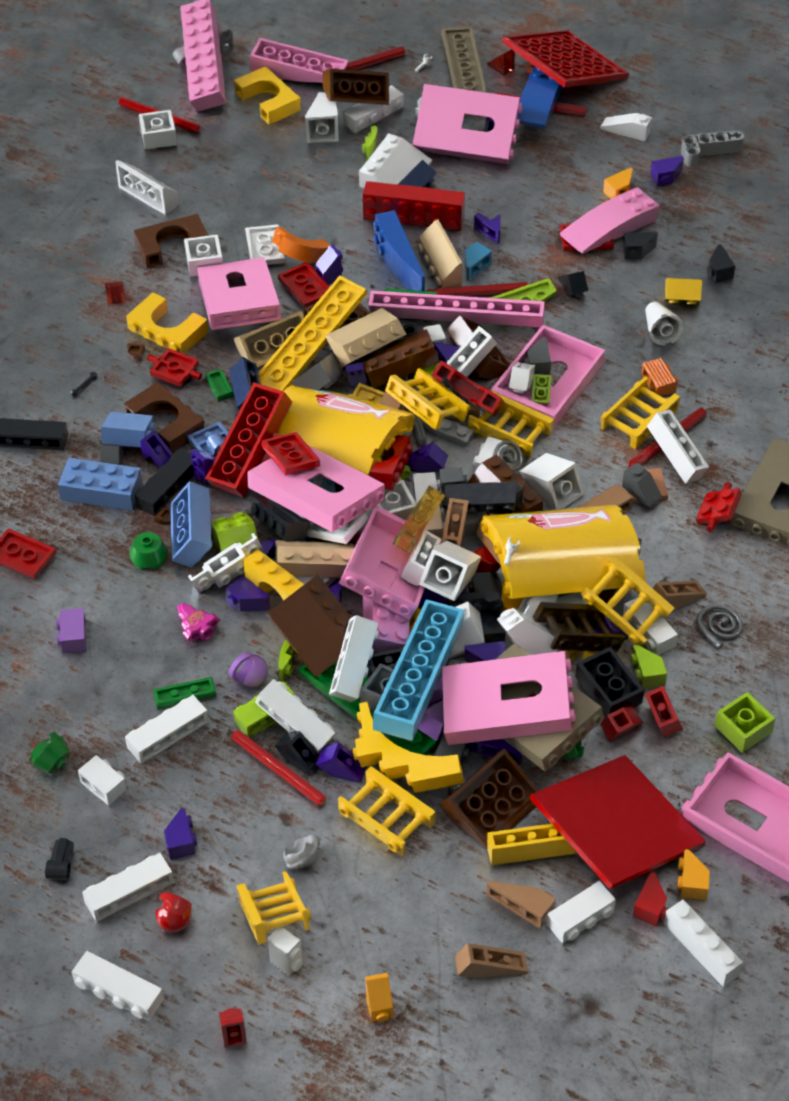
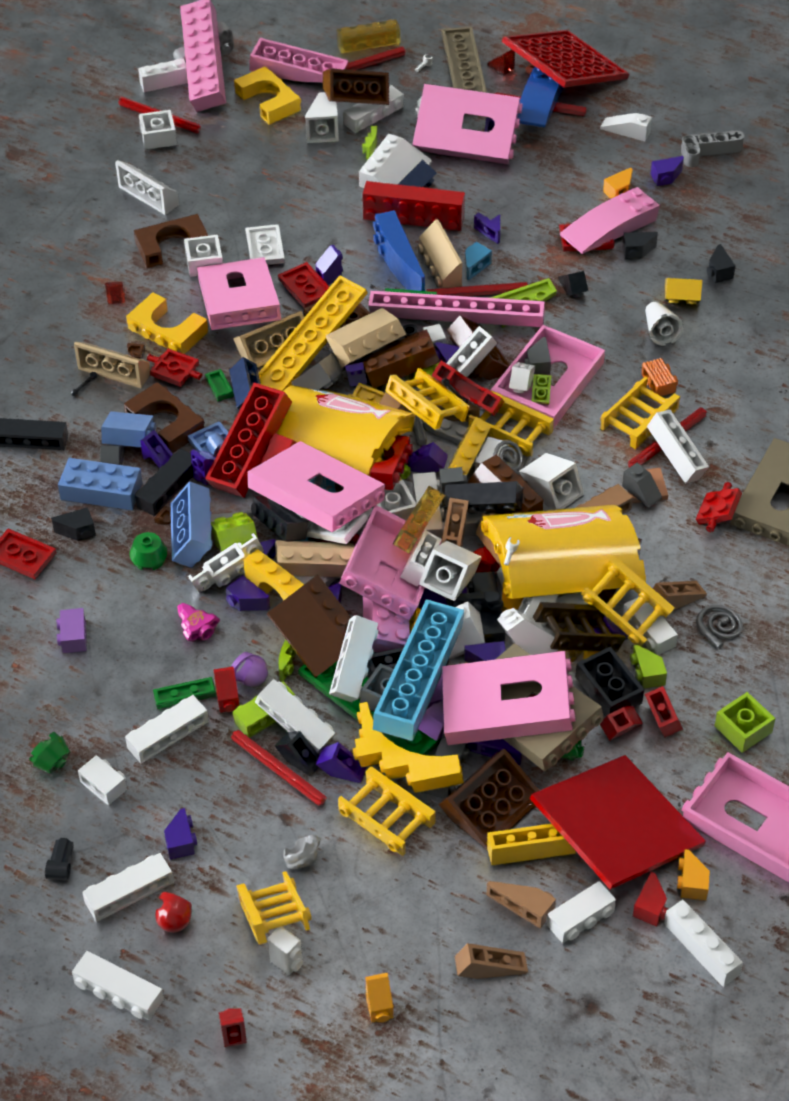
(74, 525): none -> black slope
(112, 364): none -> tan slope
(163, 75): none -> white brick
(226, 689): none -> red slope
(291, 453): red plate -> none
(299, 248): orange arch -> none
(368, 36): none -> clear yellow brick
(470, 445): none -> yellow brick

